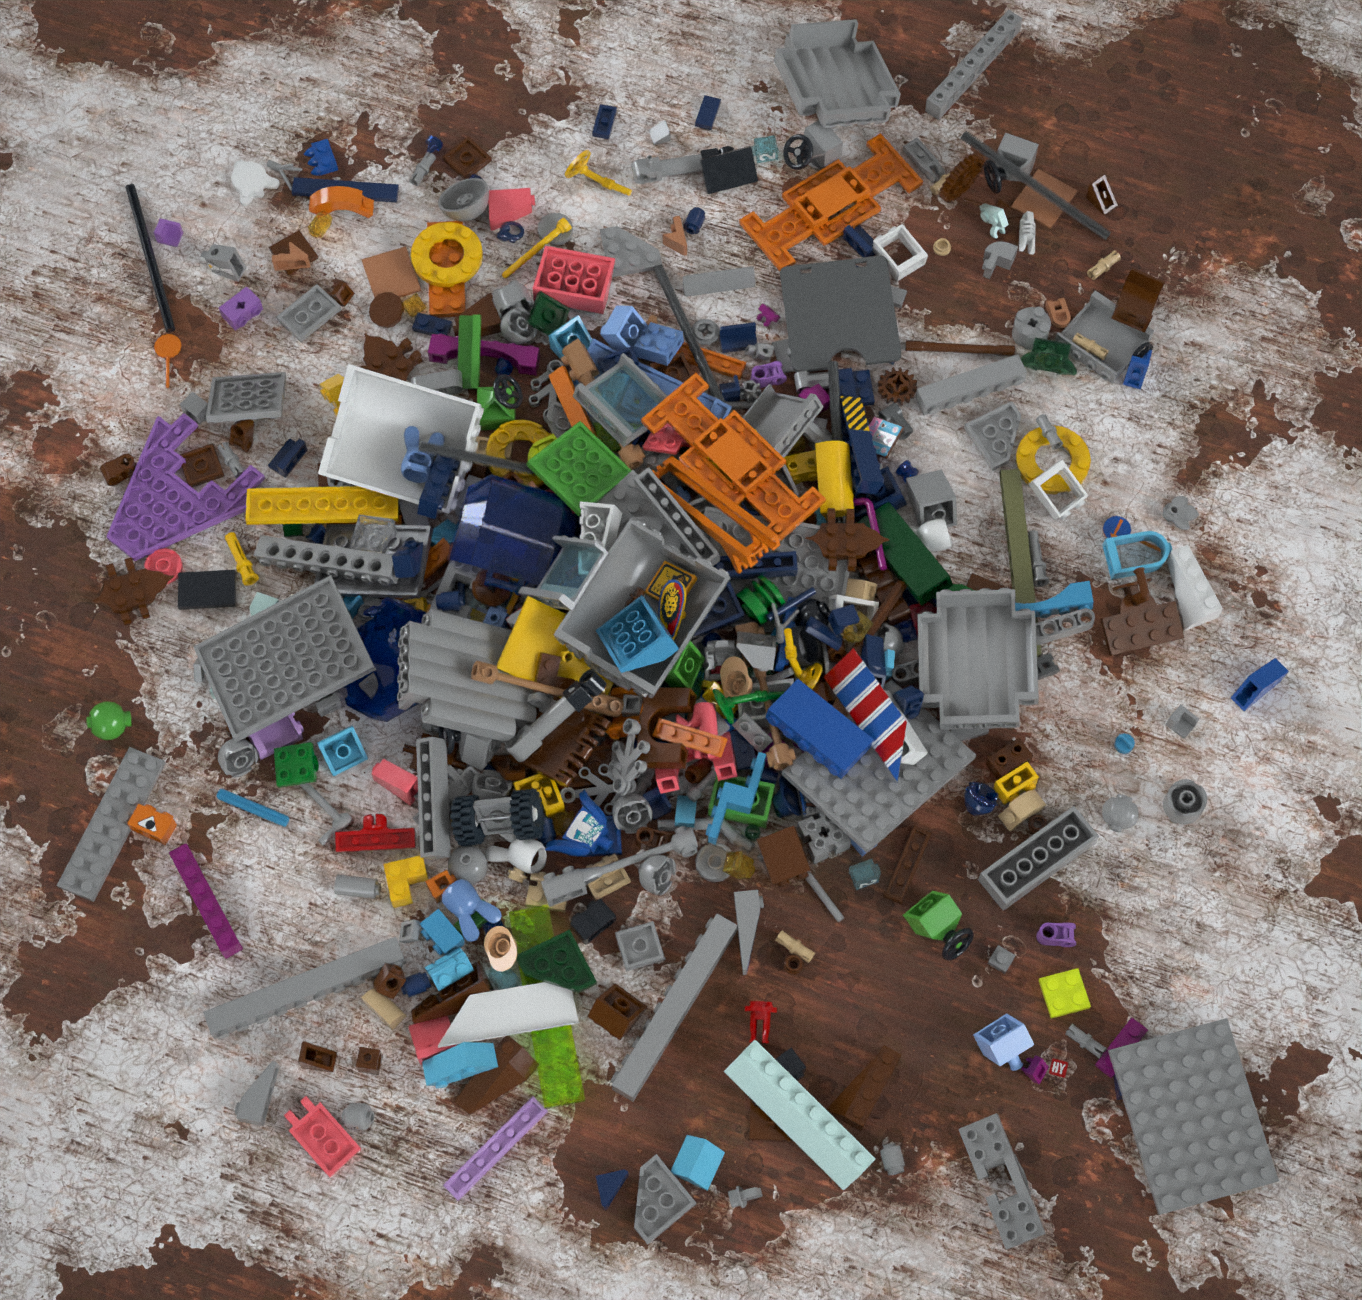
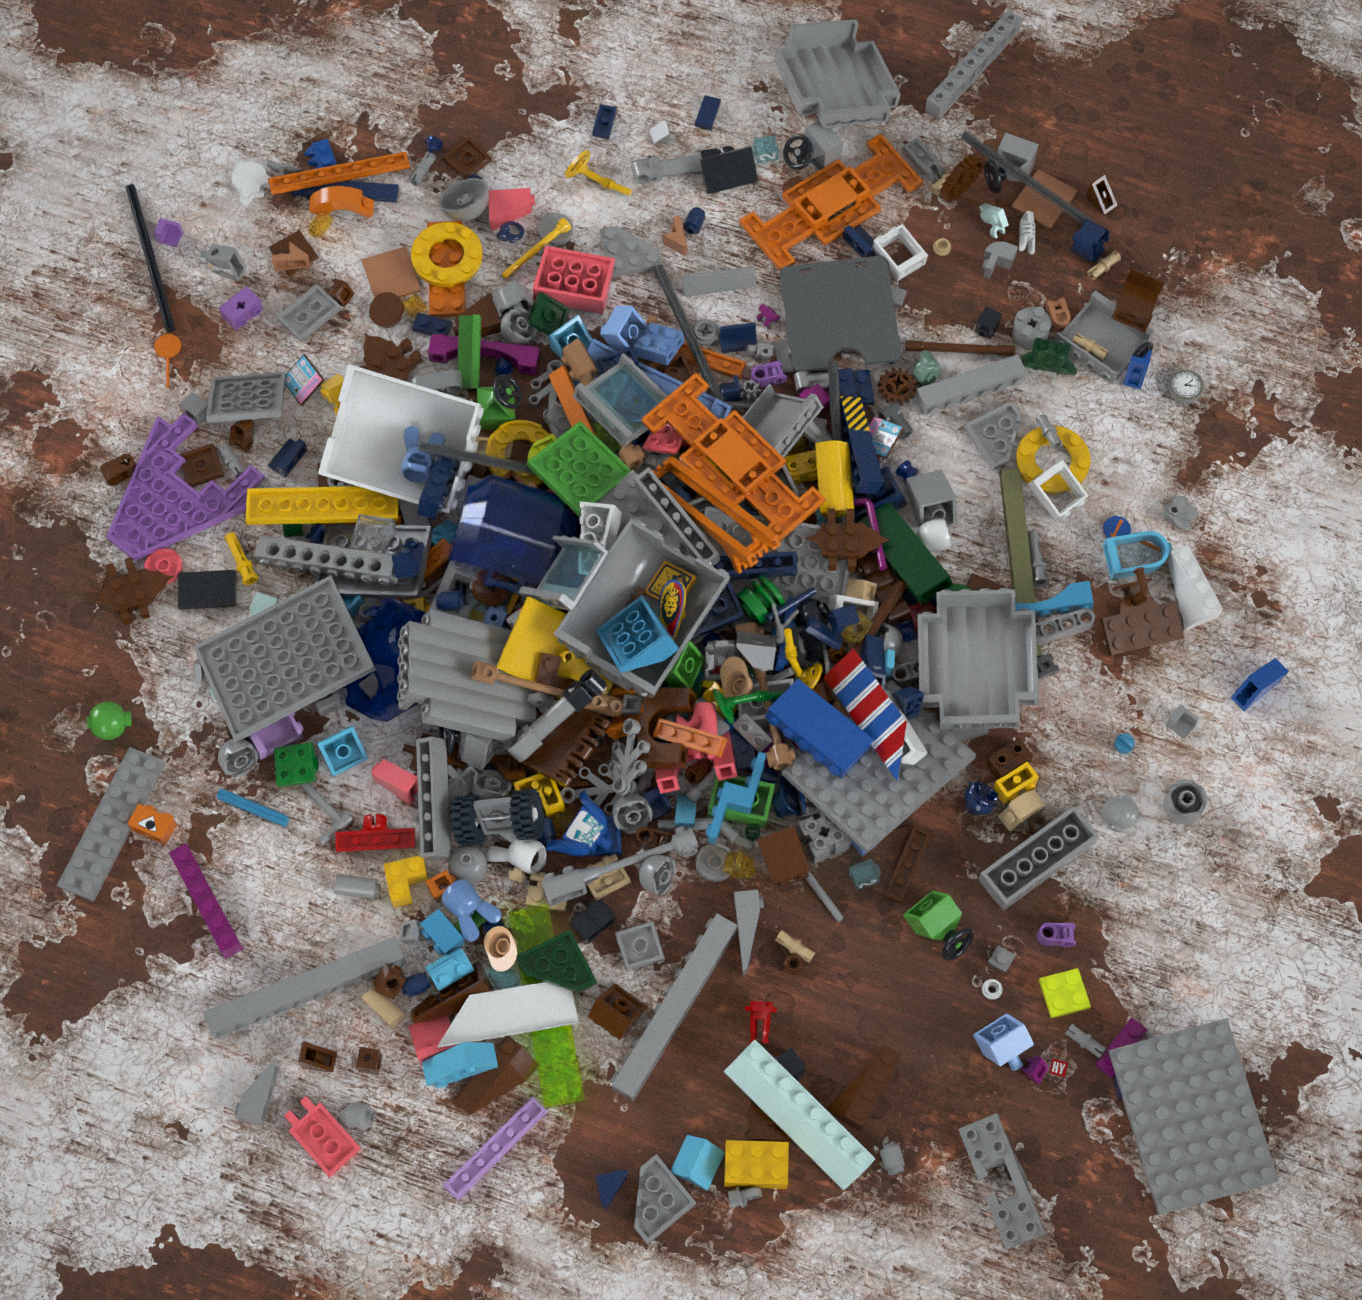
(303, 379): none -> piece
(338, 173): none -> orange tile
(756, 1164): none -> yellow brick
(926, 369): none -> sand green head
(988, 322): none -> black brick
(992, 983): none -> white plate
(1090, 240): none -> dark blue brick
(1185, 386): none -> tile

